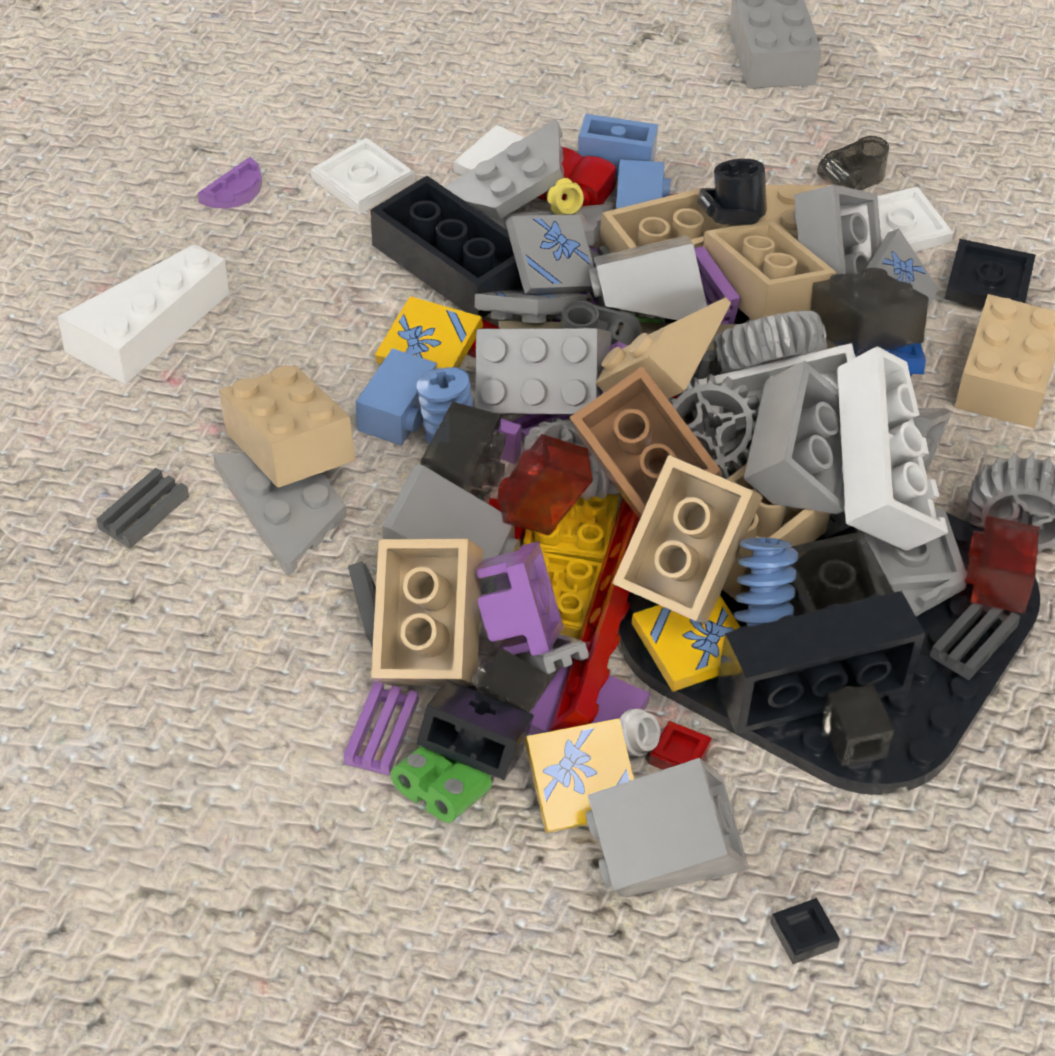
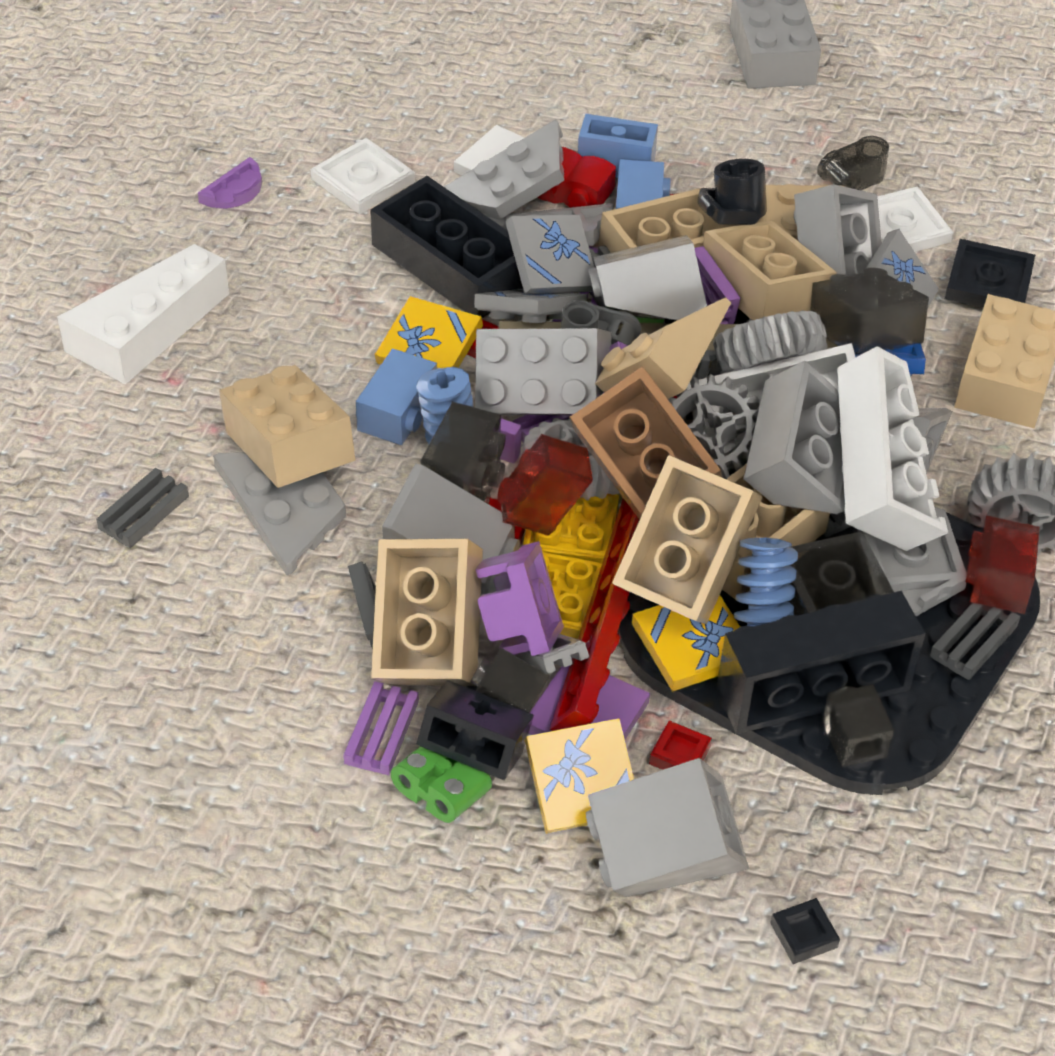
(573, 199): light yellow plate -> none
(639, 731): white plate -> none

